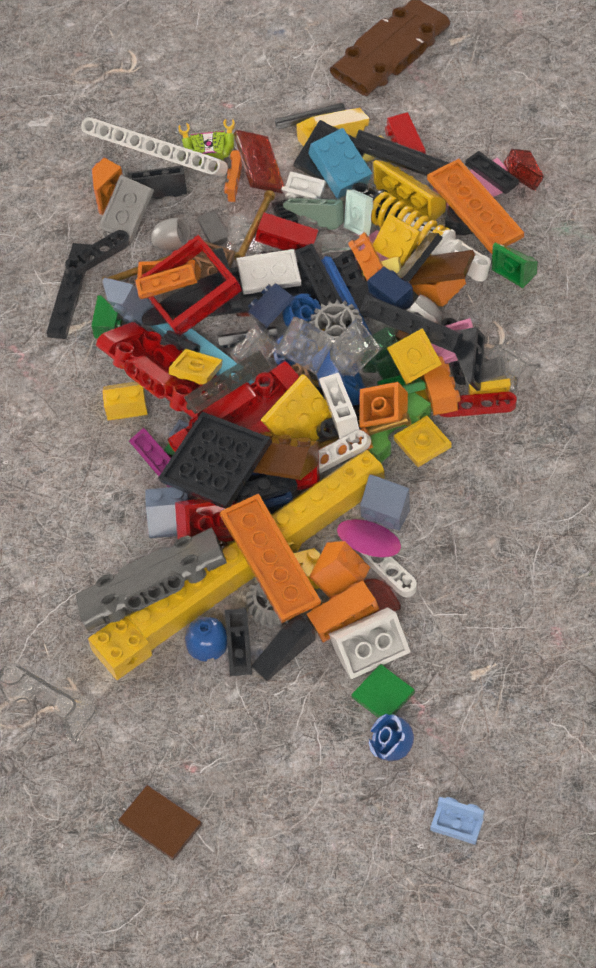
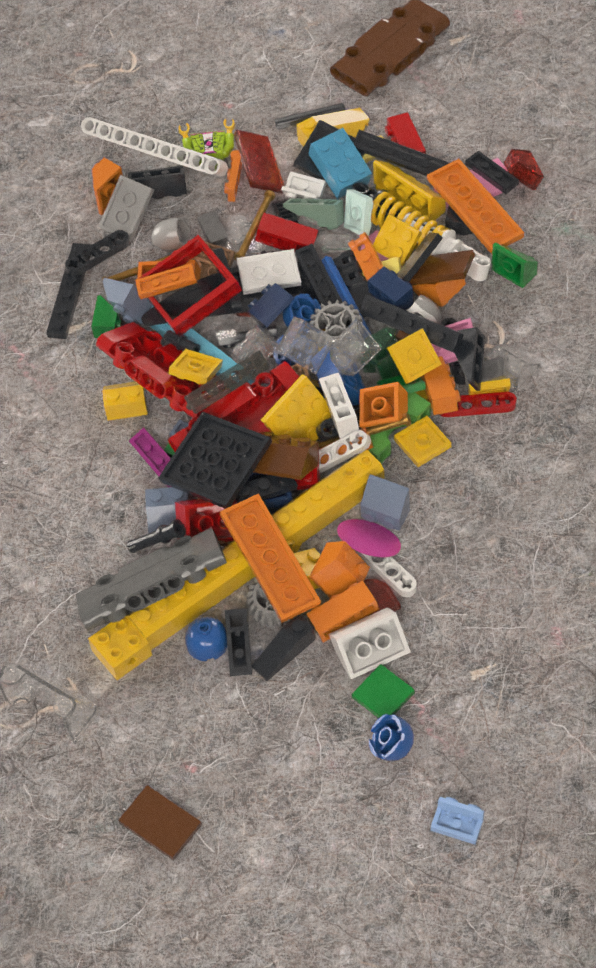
(163, 534): none -> black pin
(225, 331): none -> clear tile

